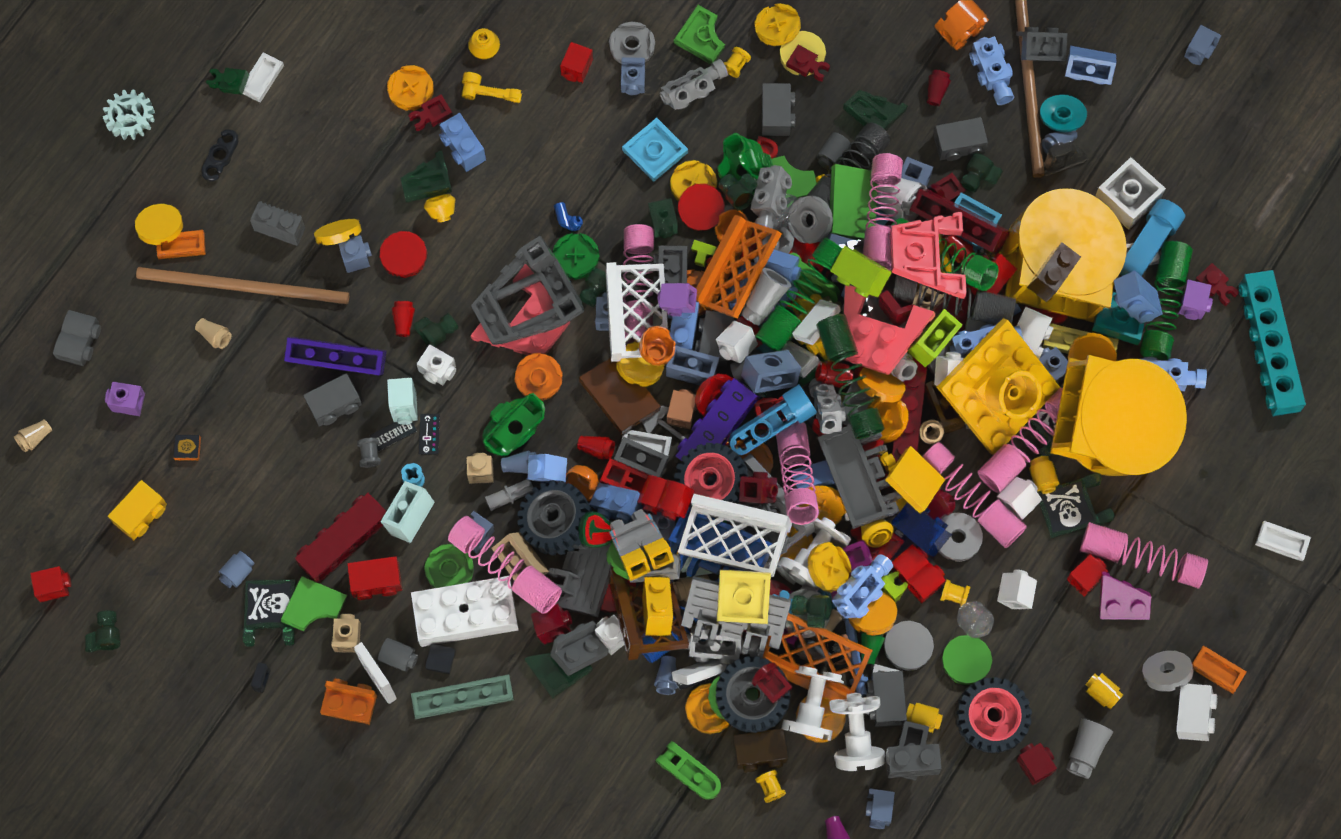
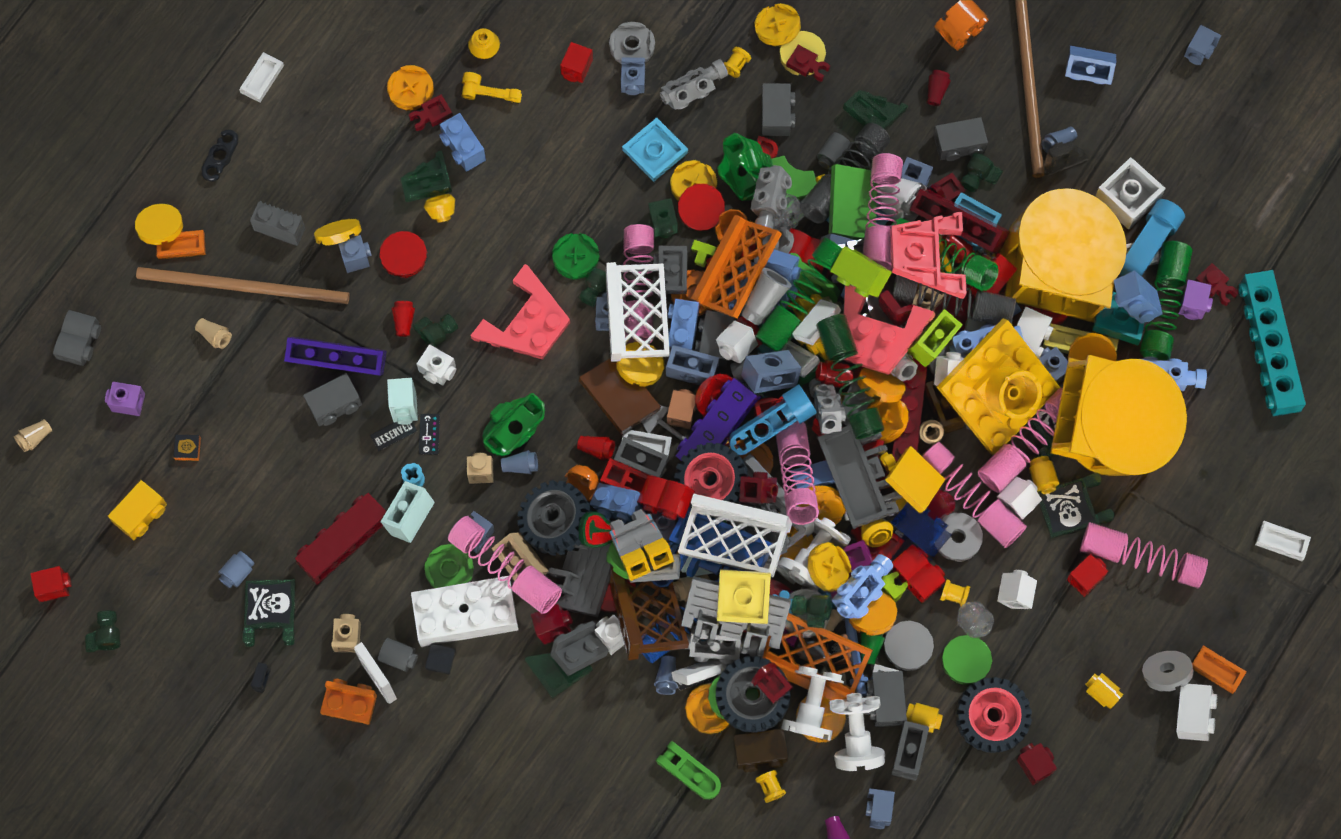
(128, 123): light aqua gear -> none
(230, 81): dark green plate -> none
(311, 603): bright green tile -> none
(369, 453): dark grey bush -> none
(374, 578): red brick -> none
(462, 696): sand green tile -> none
(509, 494): light grey axle -> none
(539, 375): orange tile -> none
(547, 468): light blue brick -> none
(548, 270): dark grey windscreen -> none
(566, 221): blue arm -> none
(657, 346): orange hair -> none
(657, 606): yellow brick -> none
(677, 298): medium lavender brick -> none
(699, 35): bright green tile -> none
(737, 192): clear green piece -> none
(821, 215): light grey tile -> none
(913, 760): dark grey brick -> none
(986, 62): light blue brick -> none
(1043, 45): dark grey bracket -> none
(1054, 272): dark brown brick -> none
(1063, 113): teal dish -> none
(1088, 747): light grey plant -> none
(1122, 600): wing -> none

